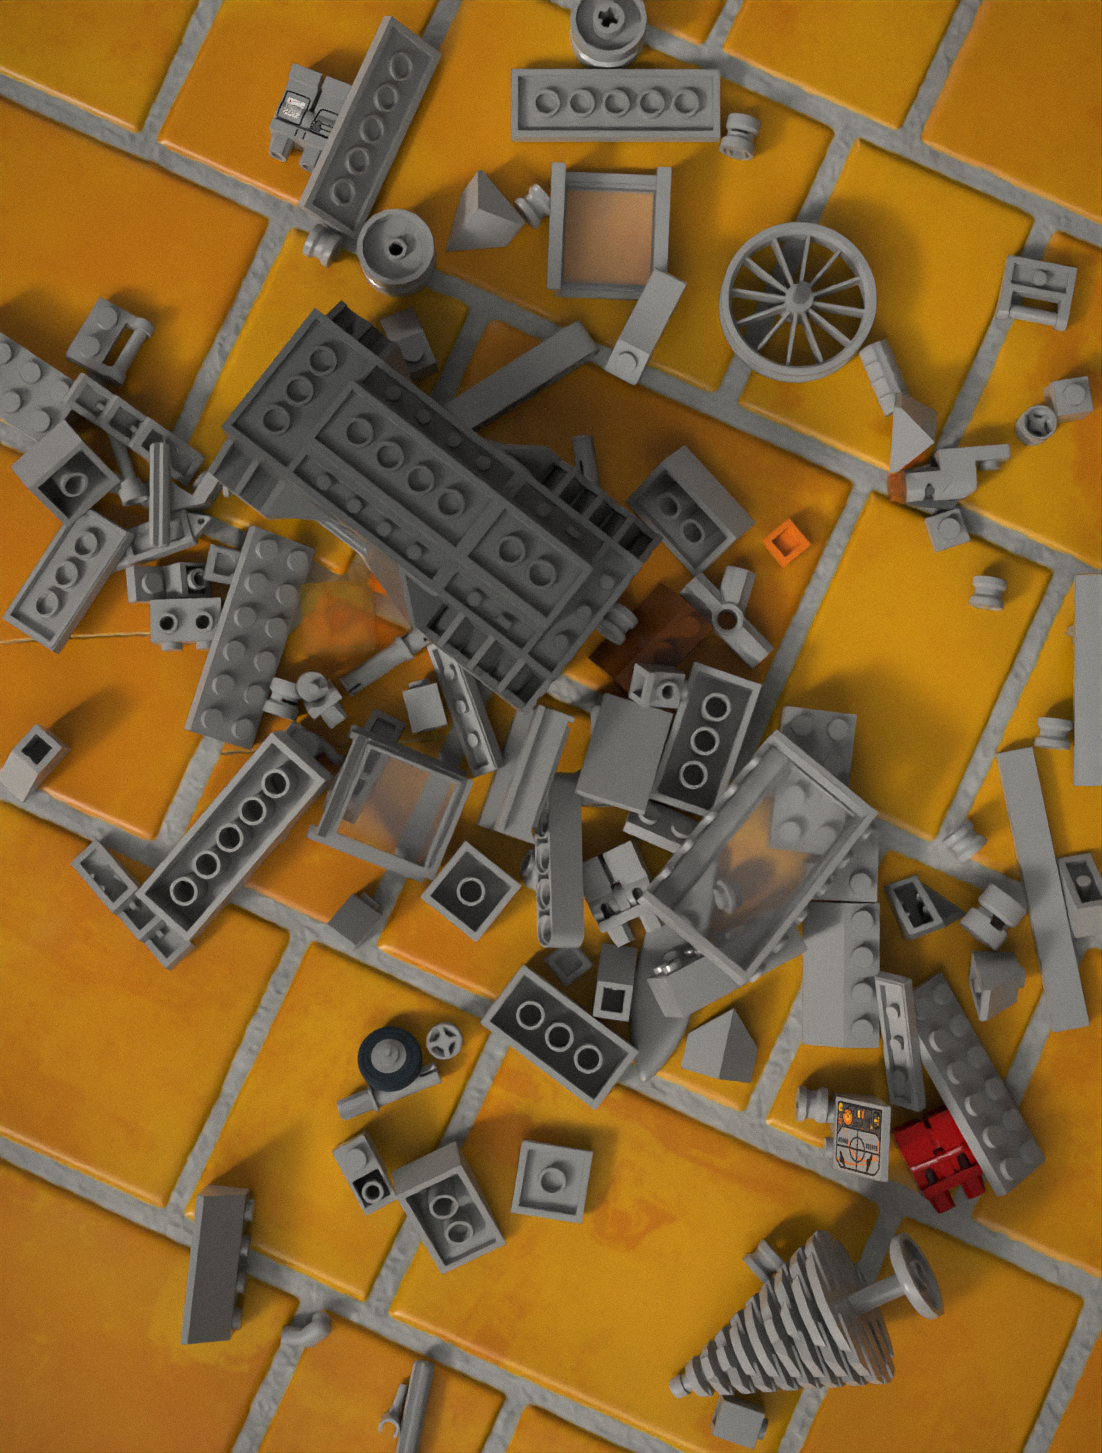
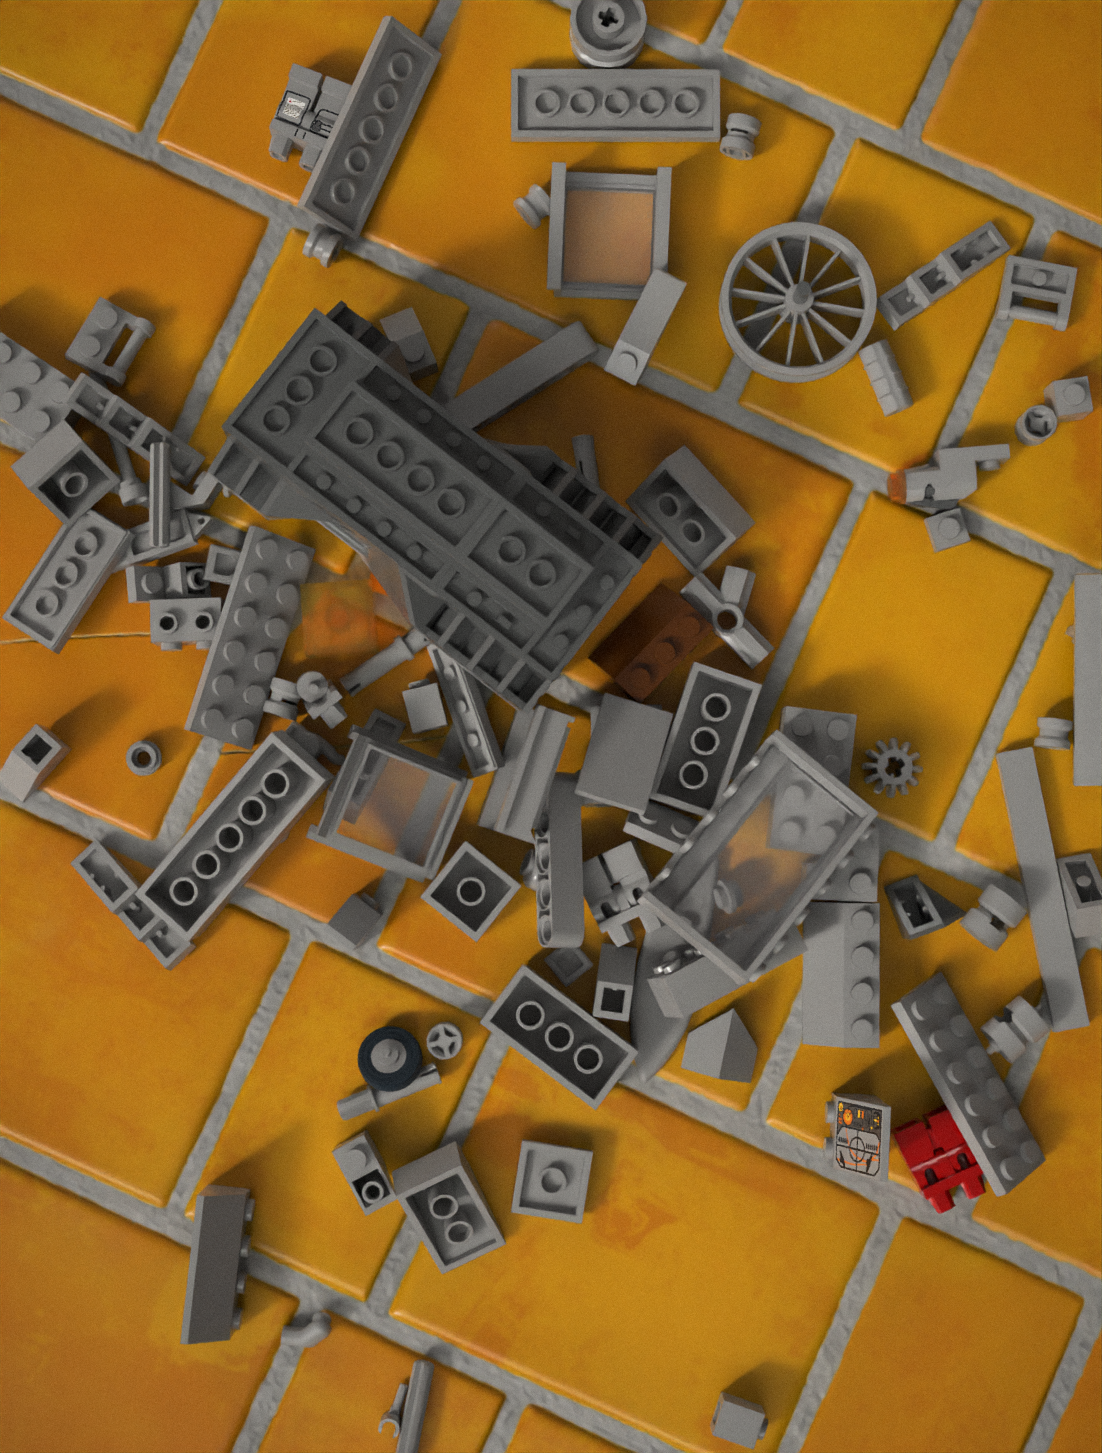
(135, 750): none -> light grey plate
(392, 232): light grey wheel -> none
(483, 217): light grey slope -> none
(616, 623): light grey wheel -> none
(658, 686): light grey brick -> none
(764, 1261): light grey wheel -> none
(785, 543): orange plate -> none
(811, 1104): light grey wheel -> none
(813, 1324): light grey plant -> none
(900, 1040): light grey tile -> none
(903, 772): none -> light grey gear
(912, 430): light grey slope -> none
(942, 275): none -> light grey slope
(964, 841): light grey wheel -> none
(988, 593): light grey wheel -> none
(994, 981): light grey slope -> none
(1016, 1028): none -> light grey wheel

